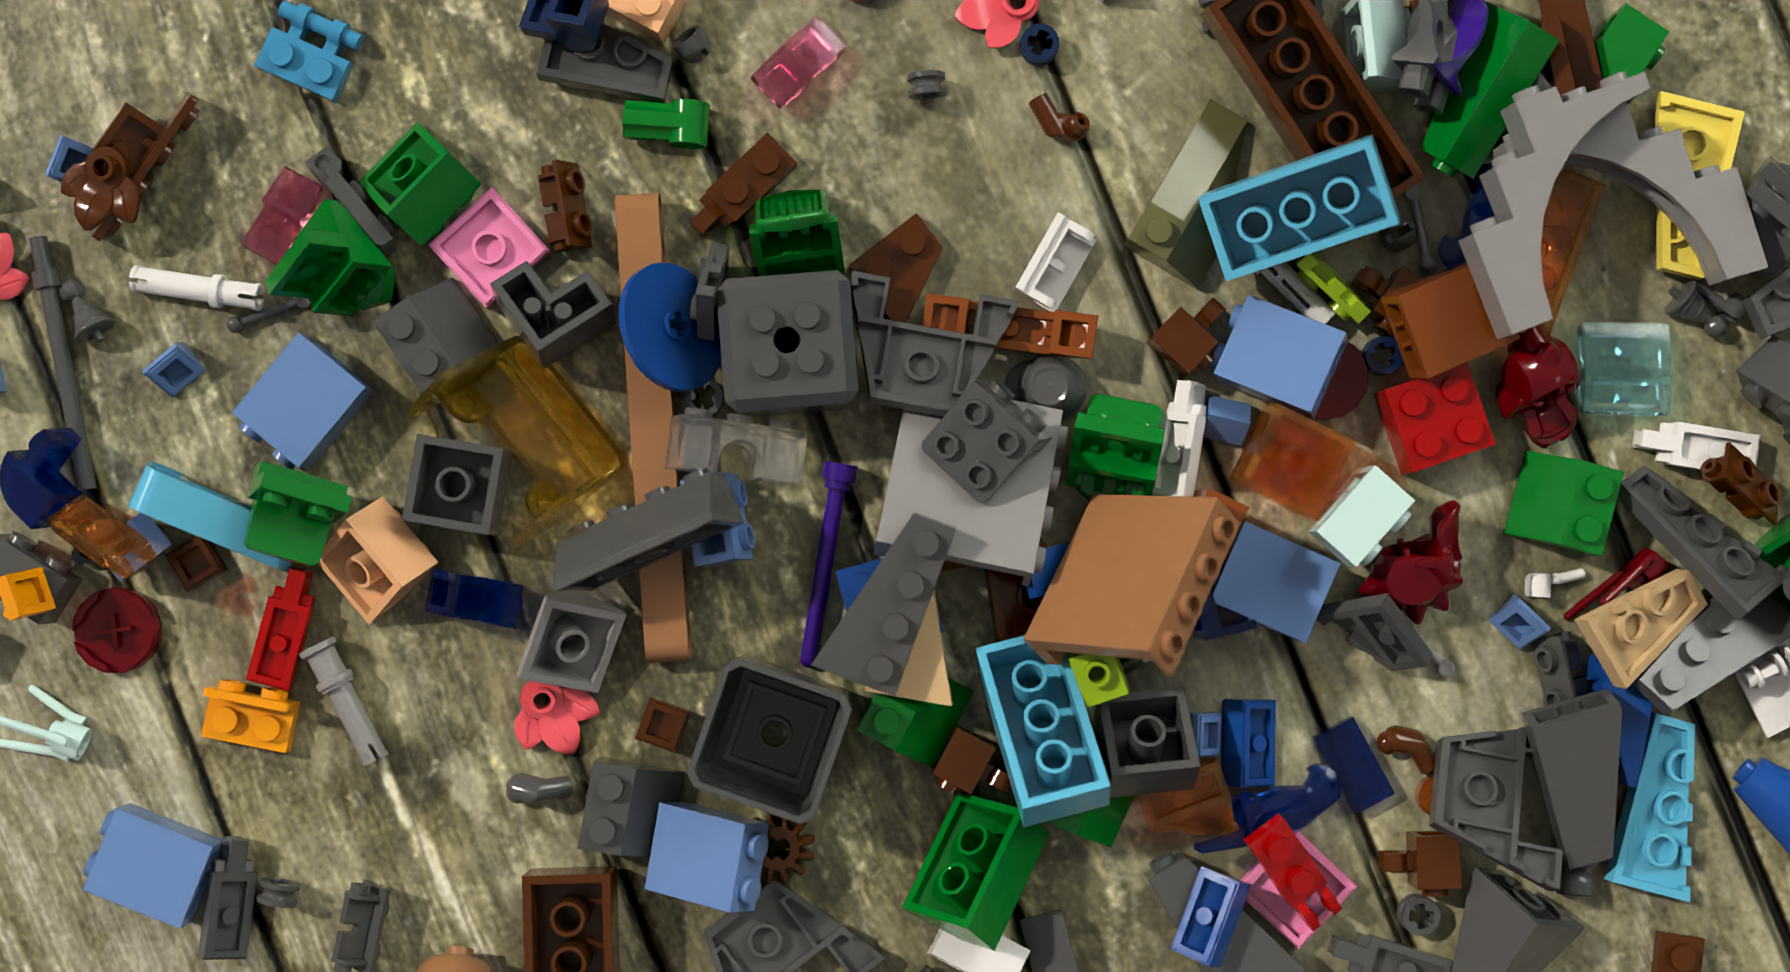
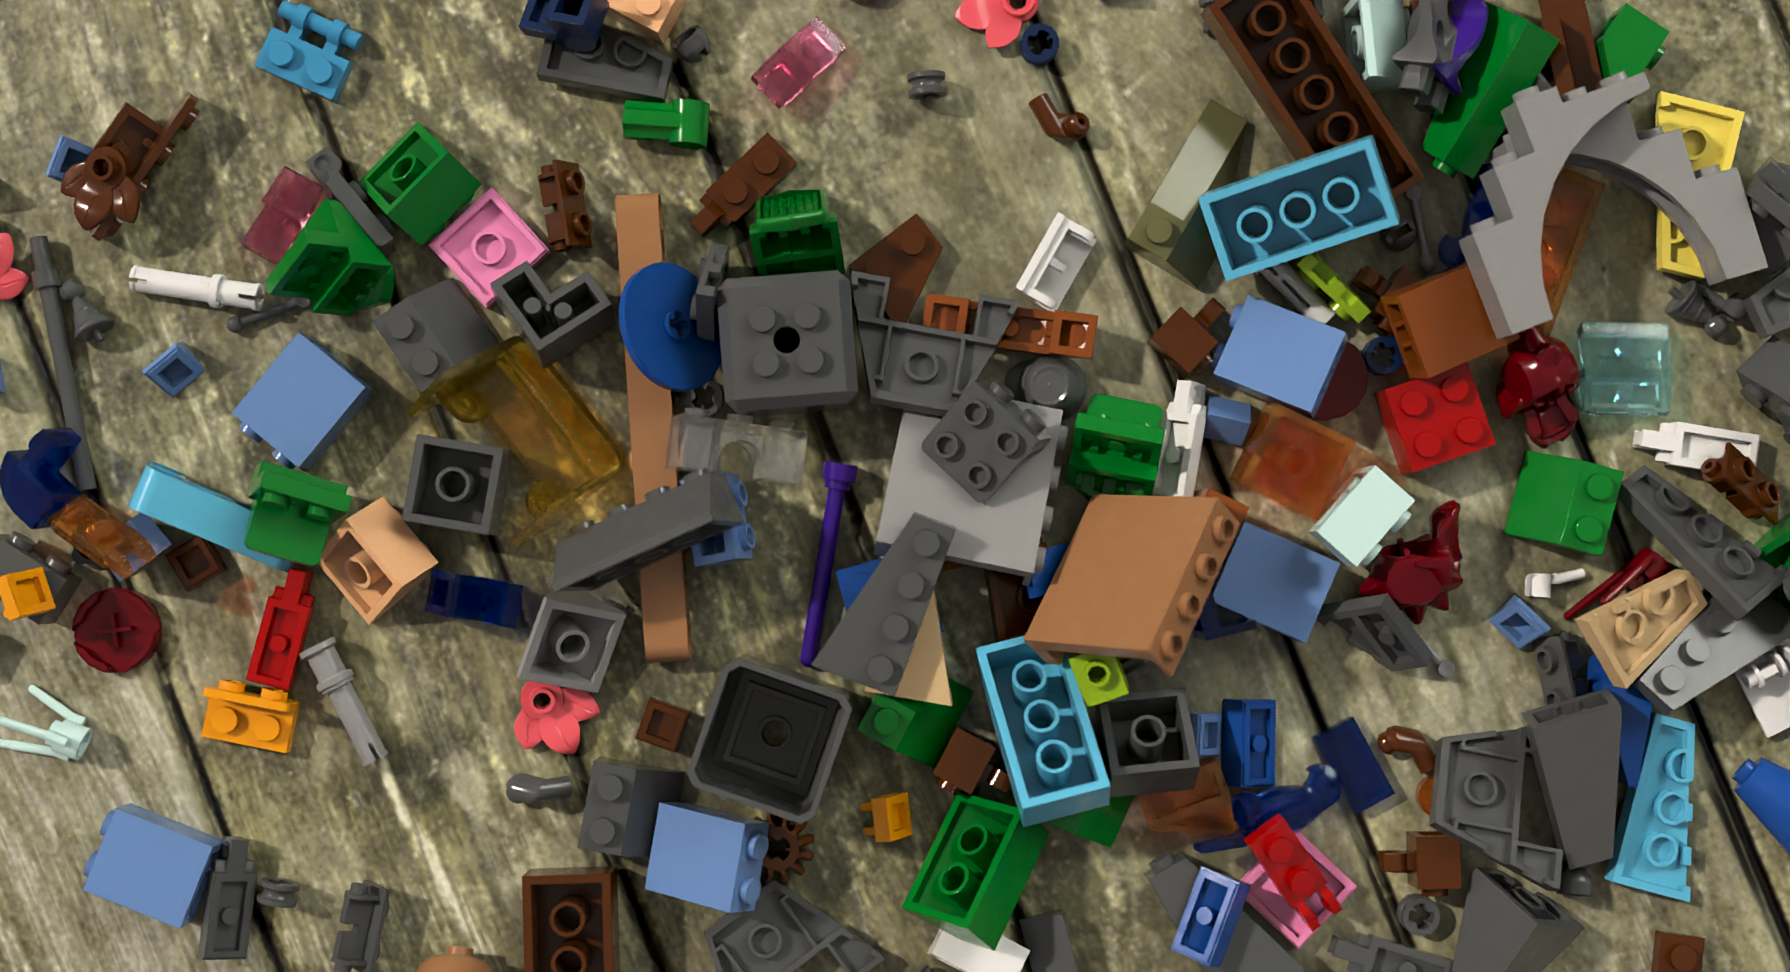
(890, 817): none -> light orange tile

